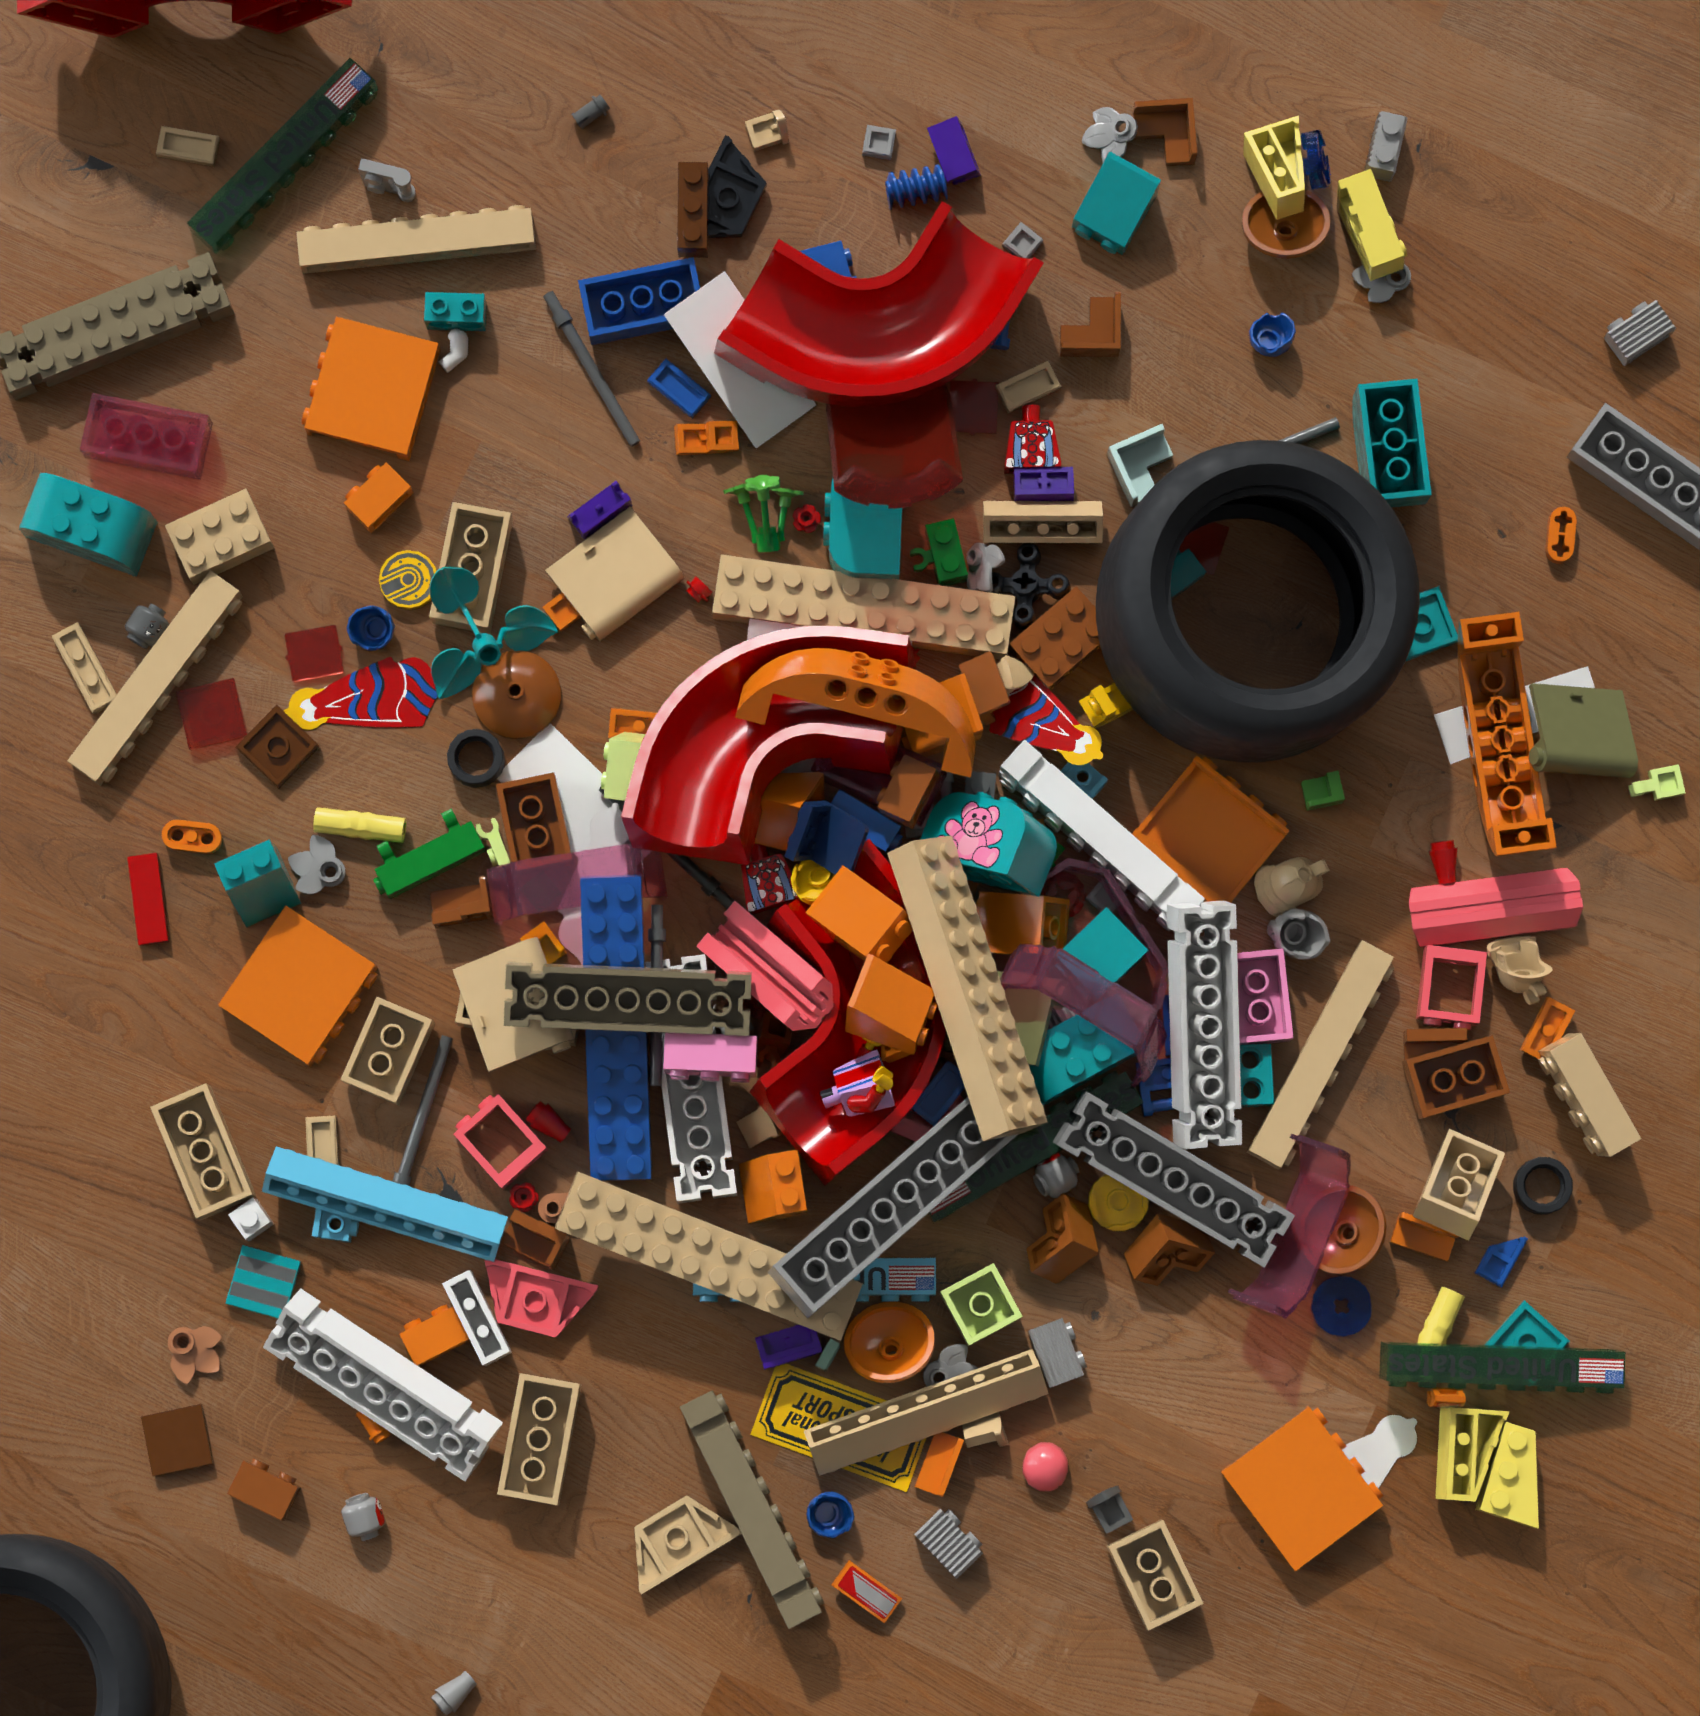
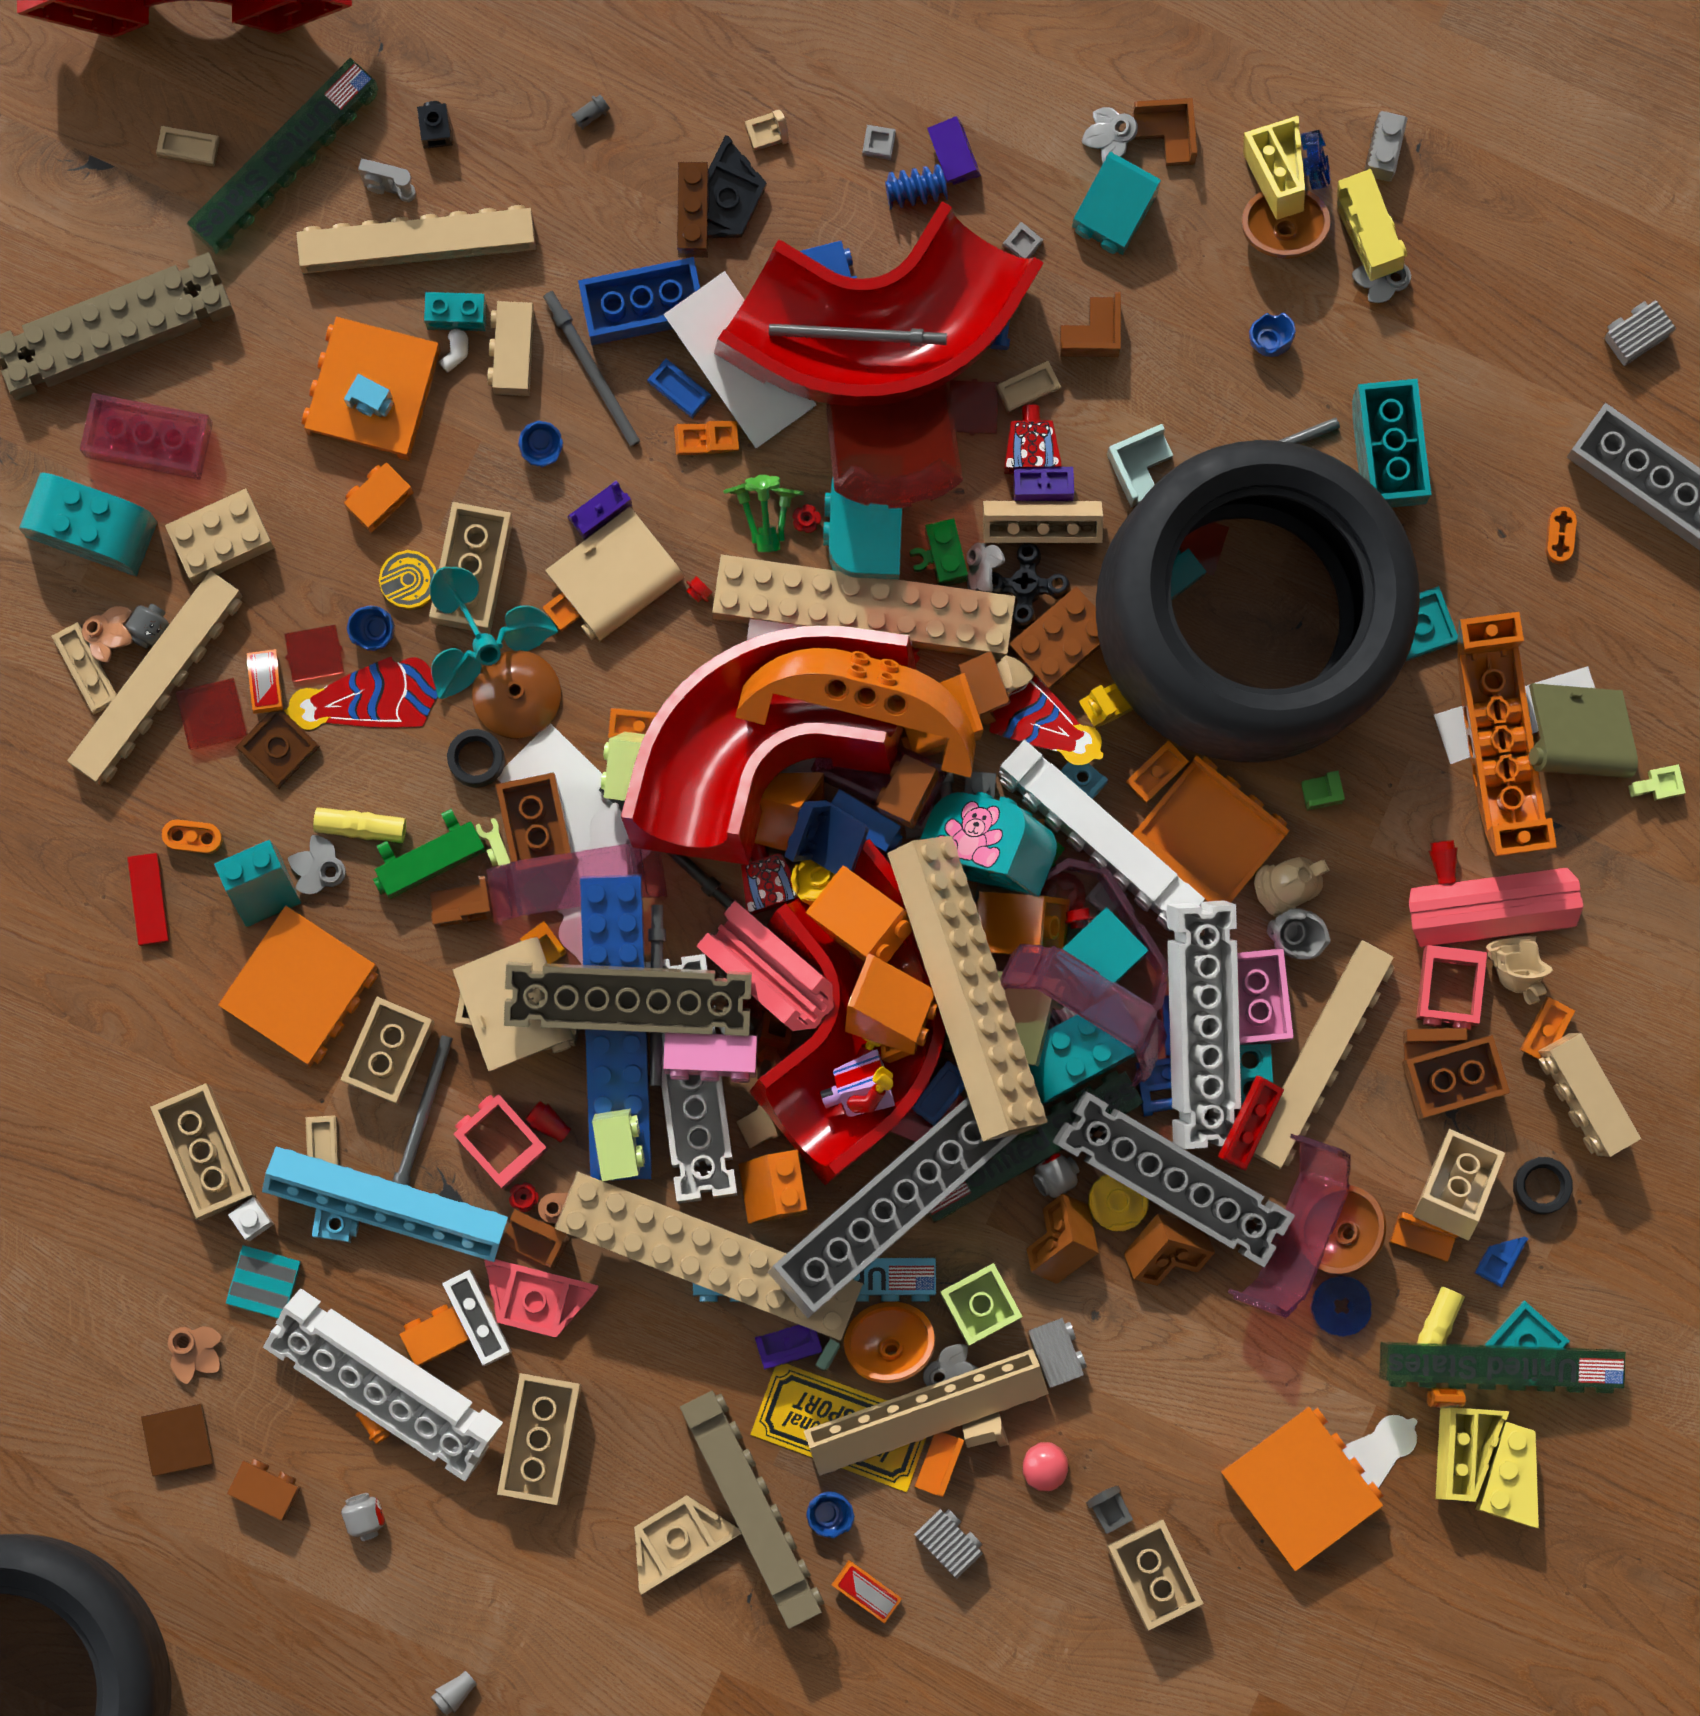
(109, 634): none -> nougat plate
(264, 681): none -> slope
(369, 397): none -> medium azure brick
(434, 125): none -> black brick
(511, 348): none -> tan brick
(540, 443): none -> blue hair
(617, 1144): none -> yellowish green brick
(915, 337): none -> dark grey bar
(1078, 918): none -> red plate
(1157, 772): none -> orange plate
(1251, 1123): none -> red tile

